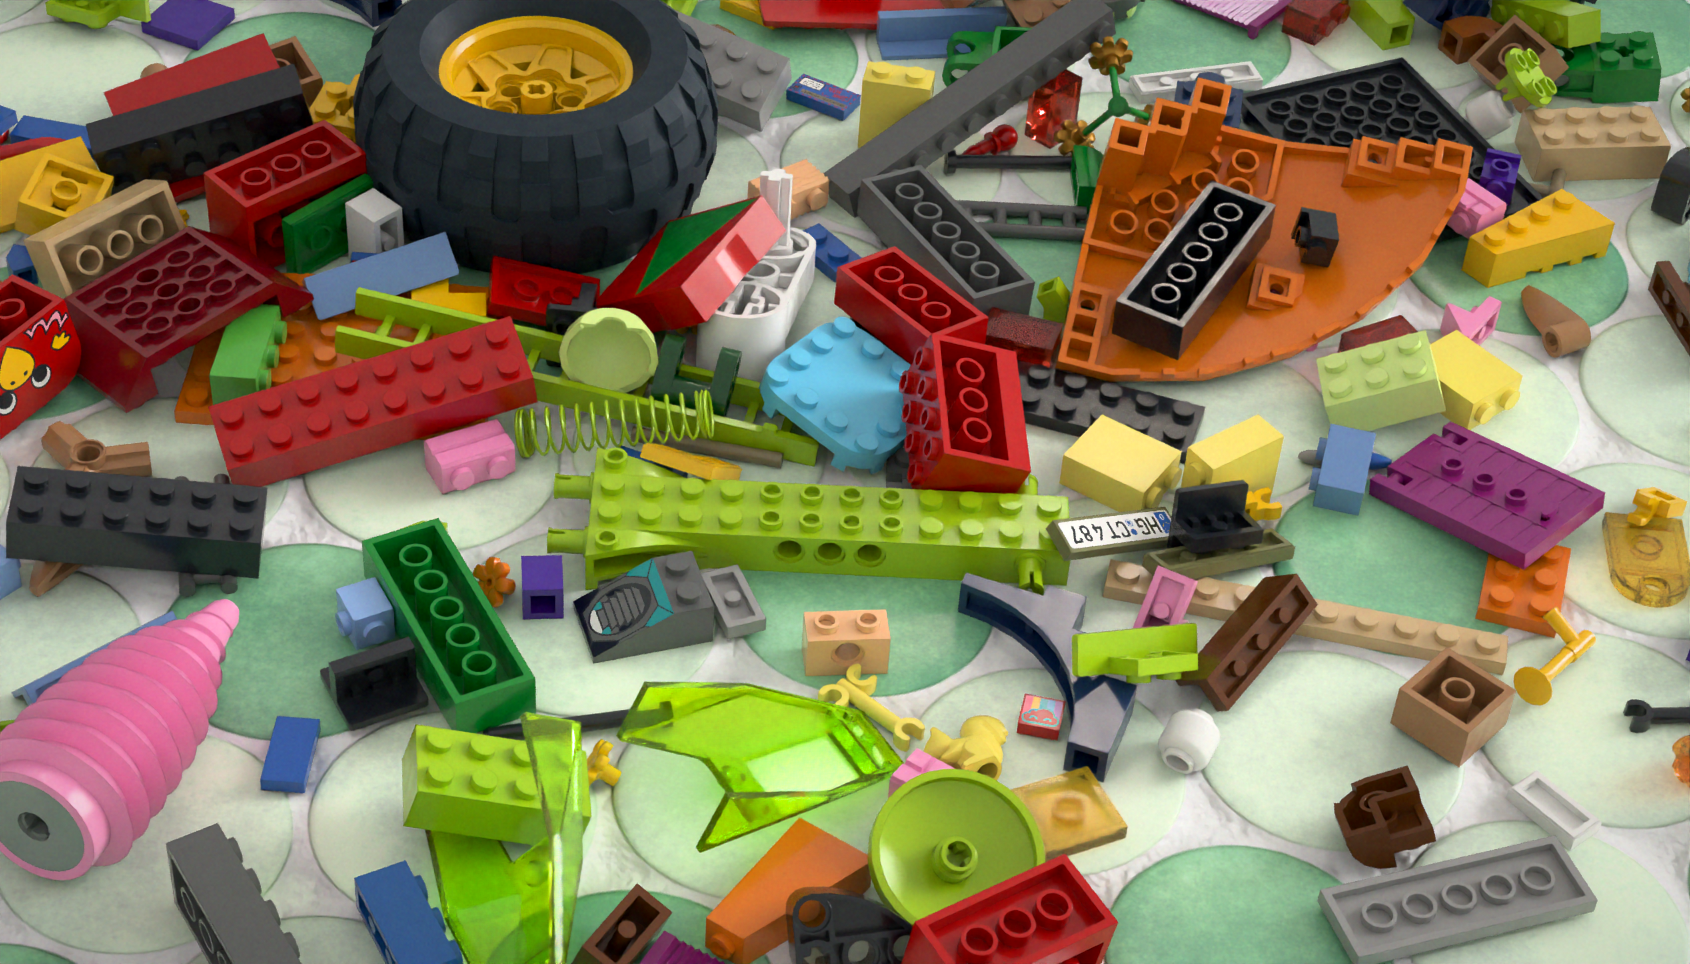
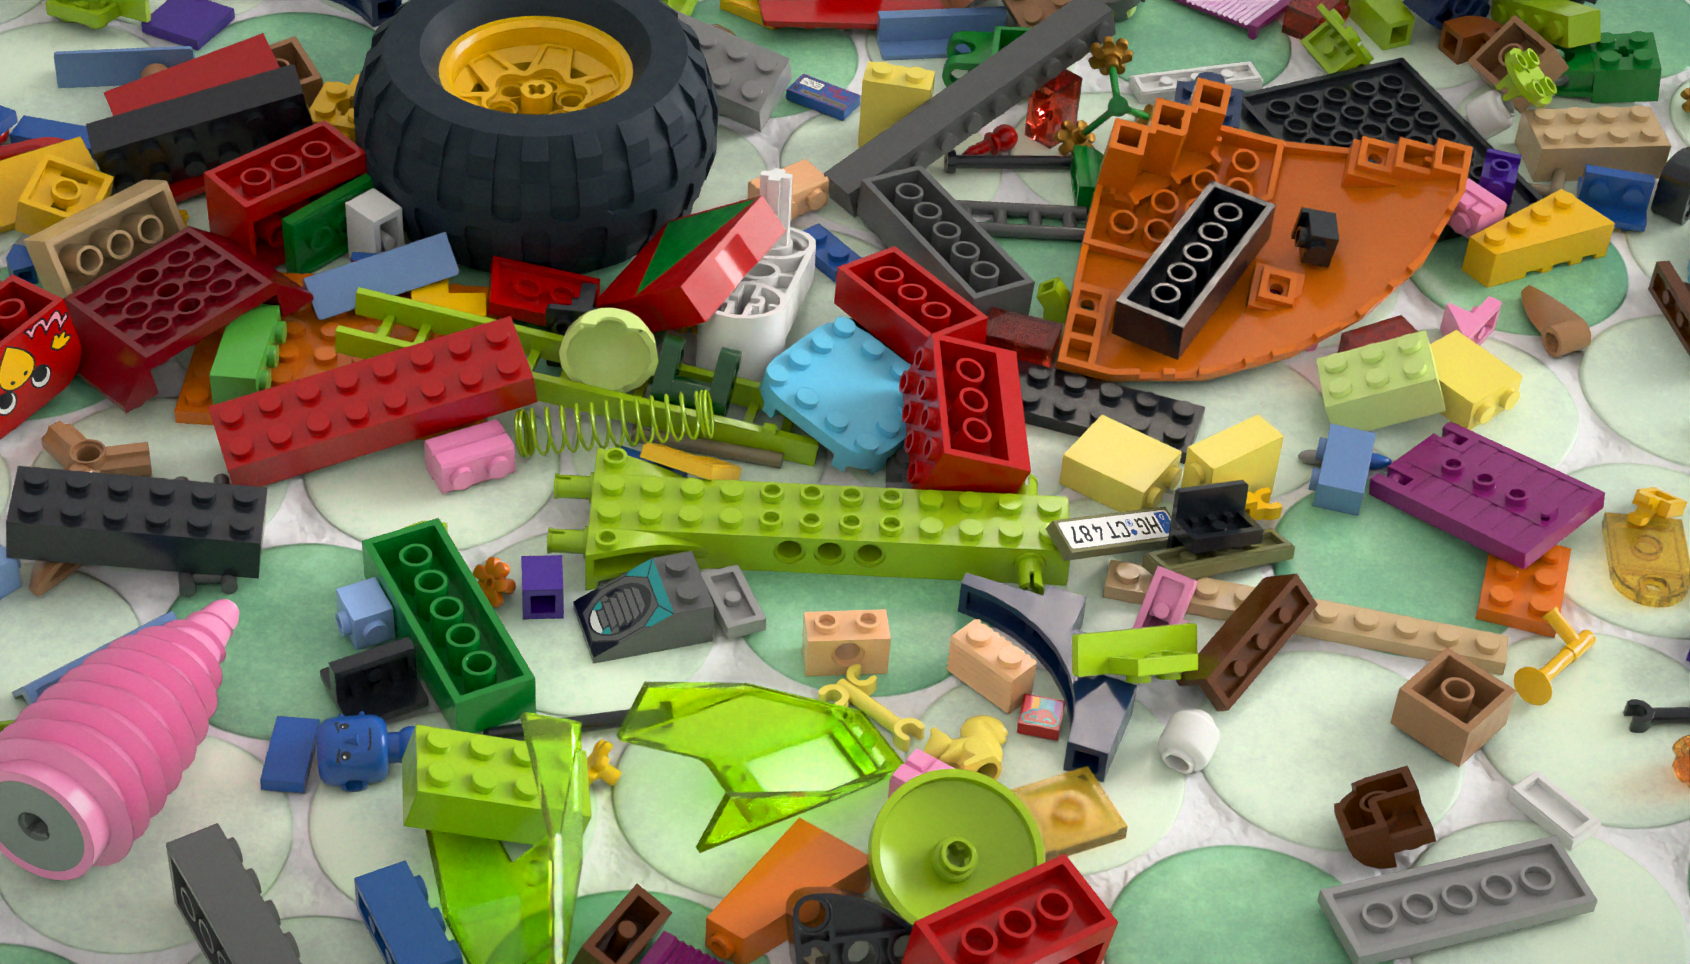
(113, 66): none -> medium blue panel
(358, 750): none -> blue piece
(991, 665): none -> light nougat brick
(1335, 46): none -> lime bracket
(1617, 195): none -> blue bracket

